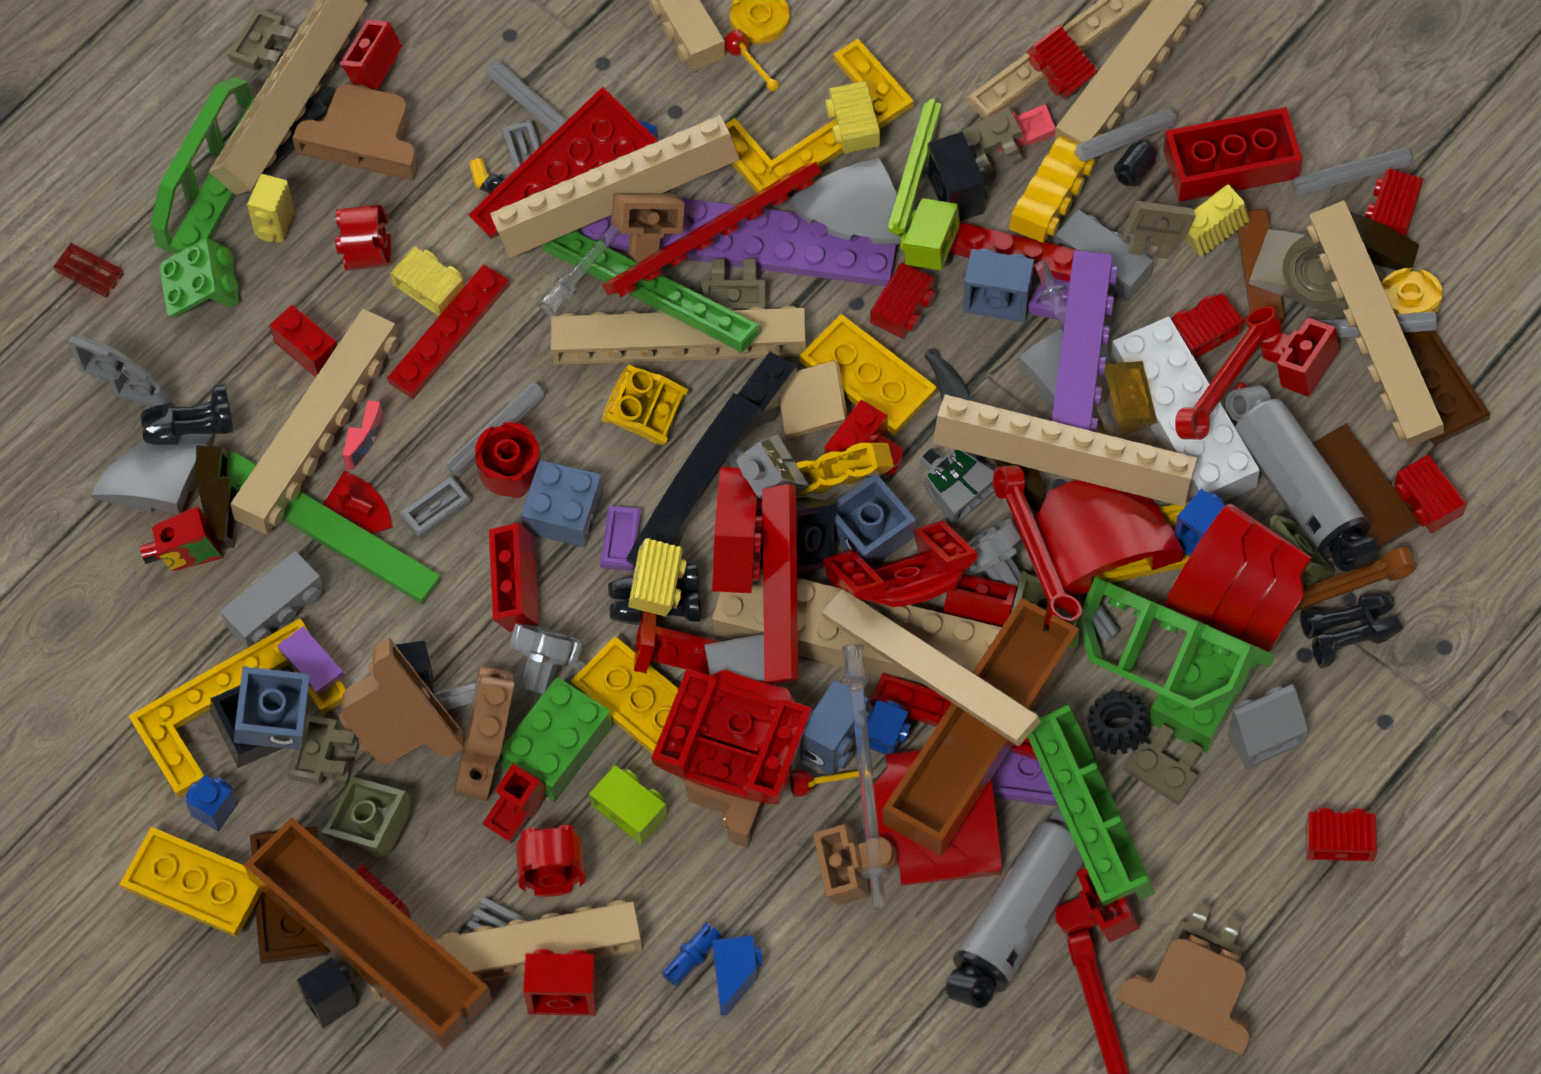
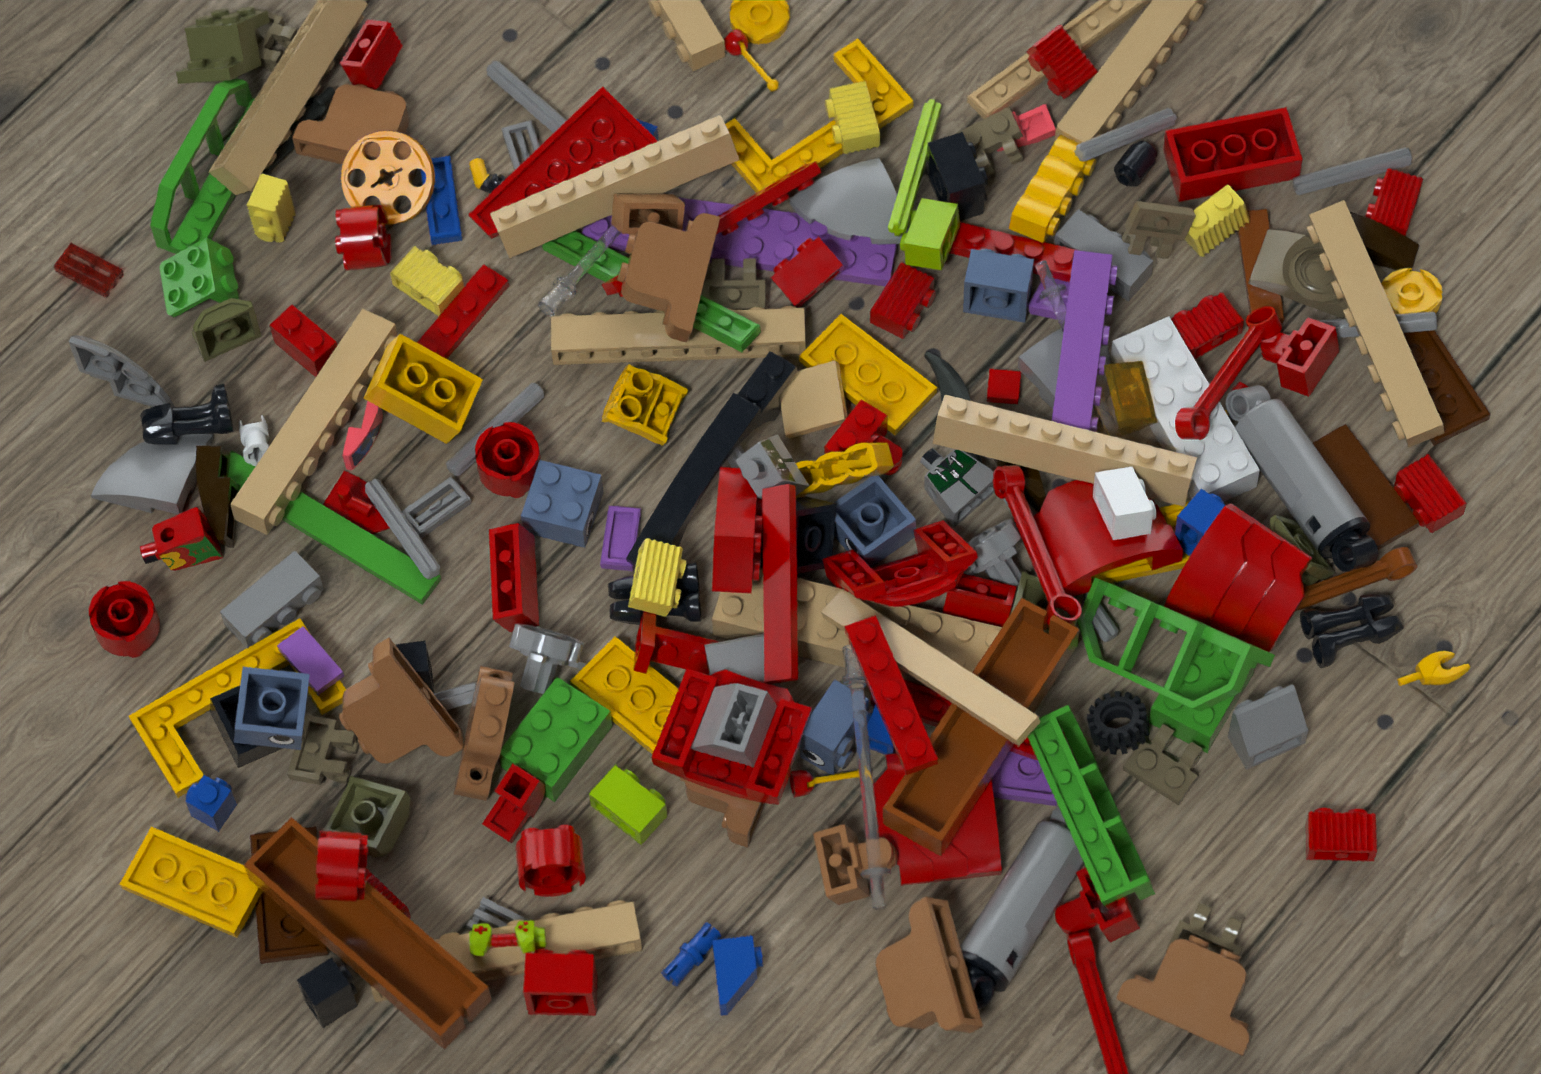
(124, 619): none -> red brick
(222, 45): none -> olive bracket
(225, 327): none -> olive slope
(255, 439): none -> white piece
(341, 866): none -> red brick
(391, 163): none -> light orange wedge
(402, 529): none -> light grey axle
(423, 388): none -> yellow brick
(442, 207): none -> blue tile
(526, 937): none -> lime piece
(669, 270): none -> medium nougat brick
(735, 723): none -> light grey slope
(807, 271): none -> red brick
(891, 695): none -> red plate
(927, 975): none -> medium nougat brick
(1003, 386): none -> red tile
(1123, 503): none -> white piece
(1431, 673): none -> yellow hand

